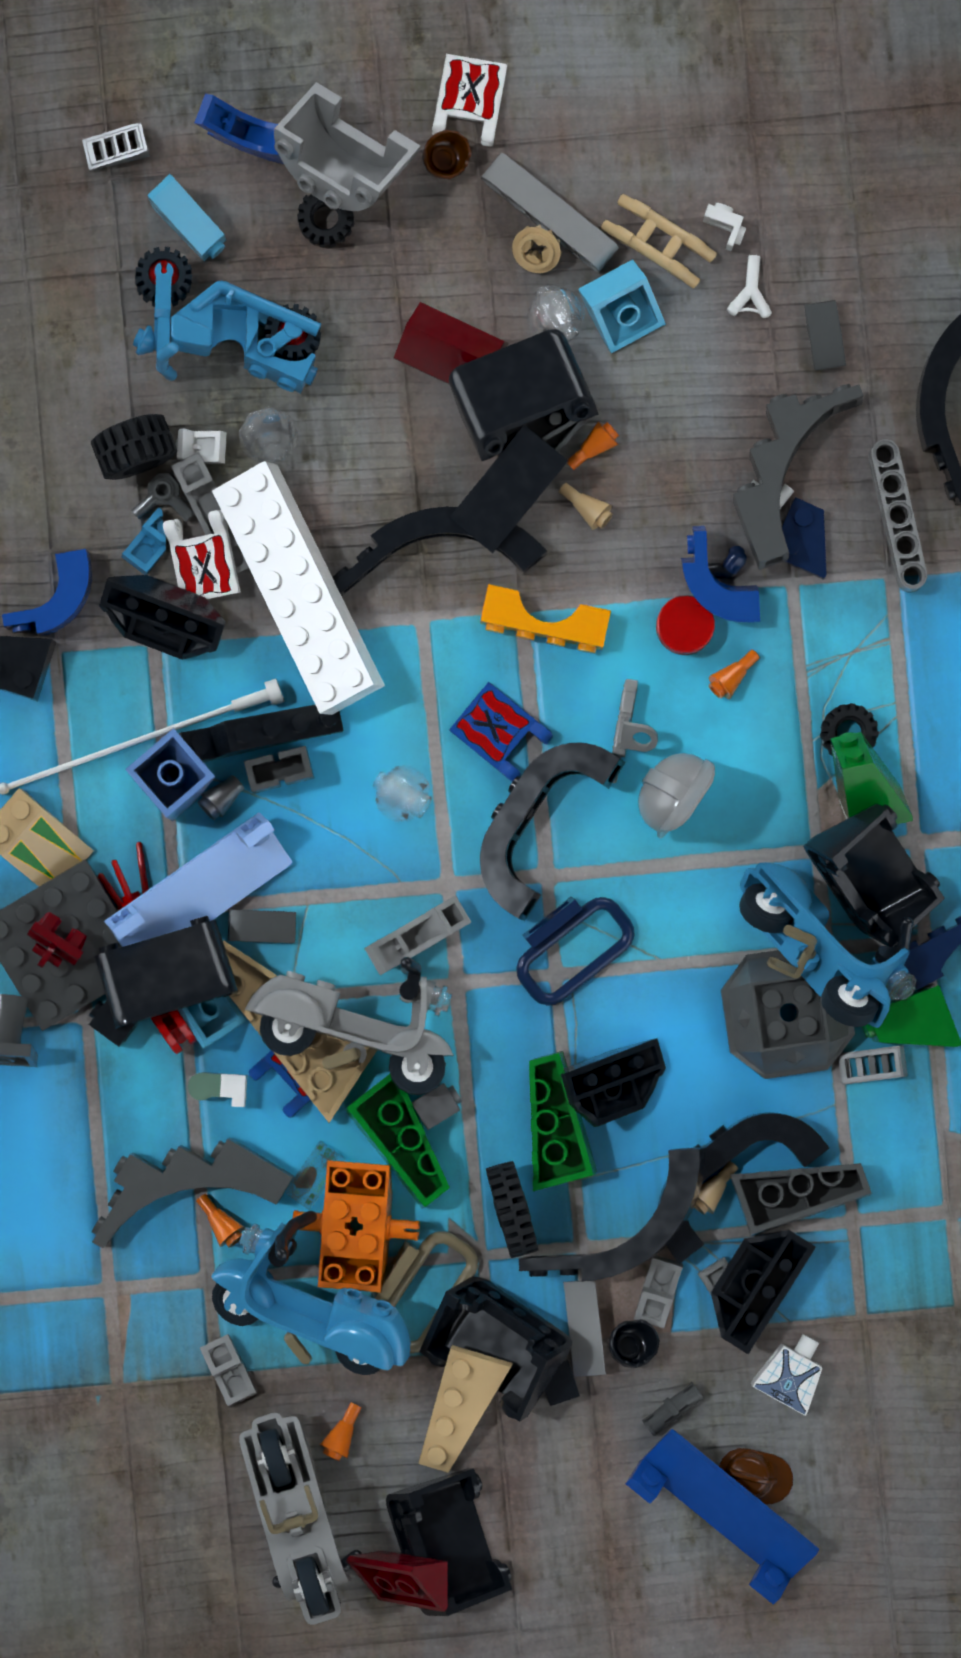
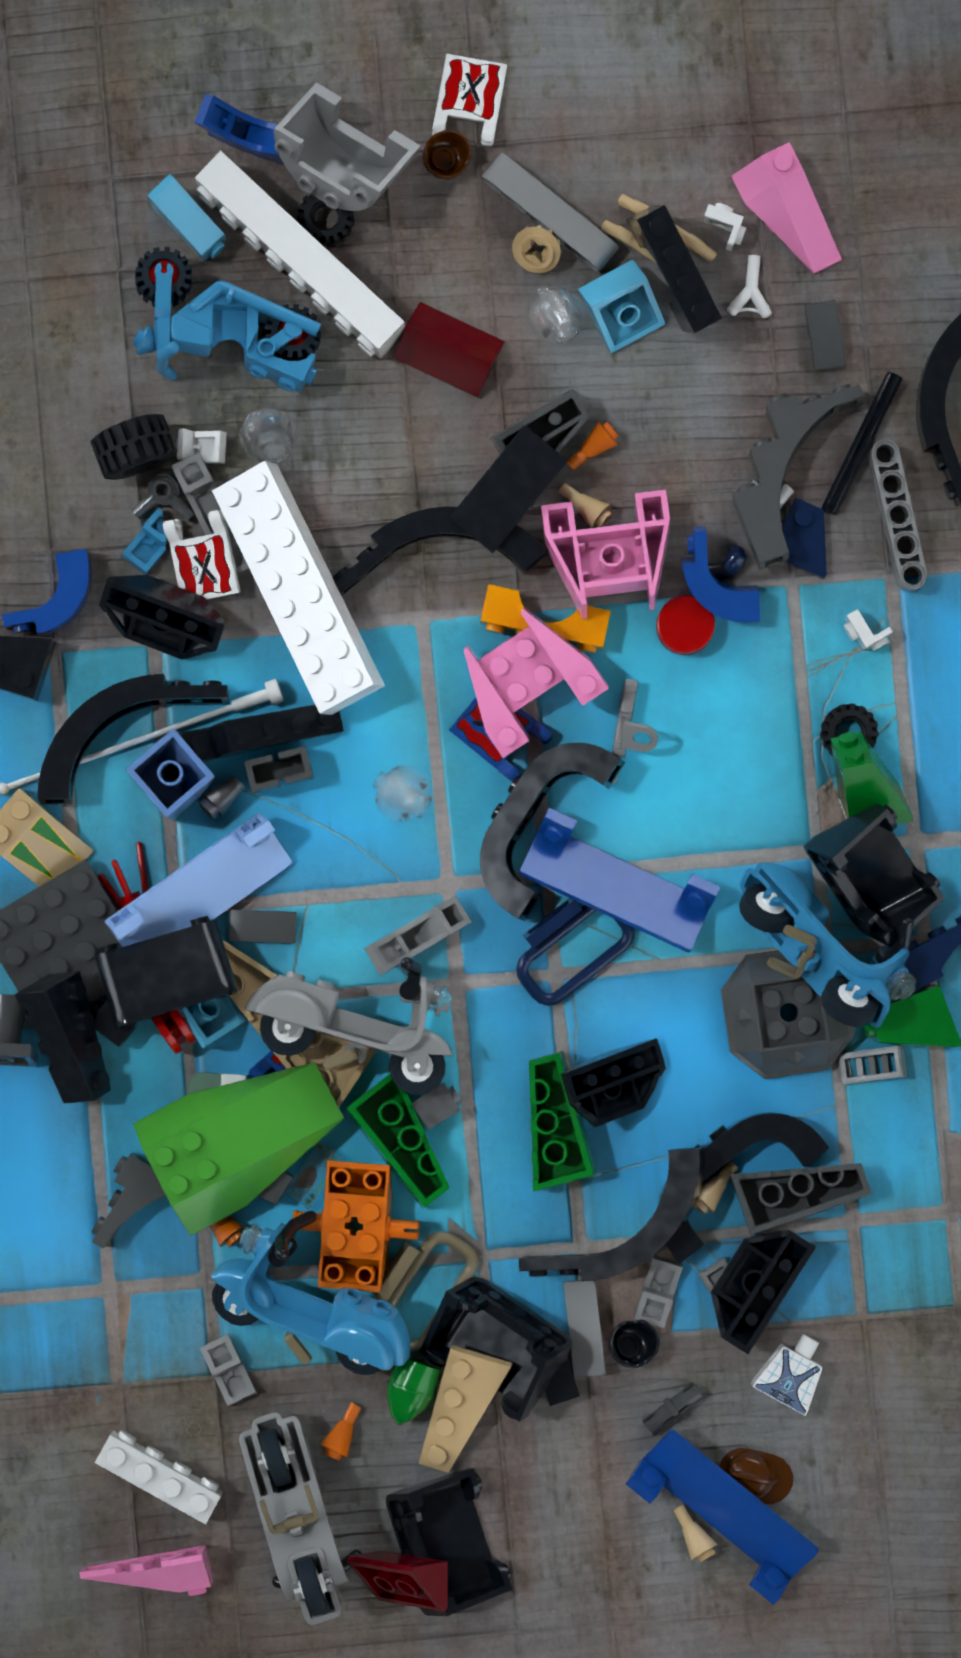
(44, 934): dark red hips -> none
(67, 1035): none -> black wedge
(103, 709): none -> black arch
(118, 158): light grey slope -> none
(159, 1476): none -> white brick
(167, 1571): none -> bright pink wedge
(235, 1140): none -> bright green wedge
(300, 255): none -> white brick
(411, 1389): none -> green helmet
(512, 1209): black wheel -> none
(518, 388): black windscreen -> none
(523, 671): none -> bright pink wedge
(612, 556): none -> bright pink wedge
(617, 886): none -> bracket
(674, 791): light grey piece -> none
(692, 301): none -> black arch
(698, 1542): none -> tan cone
(728, 679): orange cone -> none
(784, 200): none -> bright pink wedge
(858, 629): none -> white bracket
(861, 443): none -> black axle

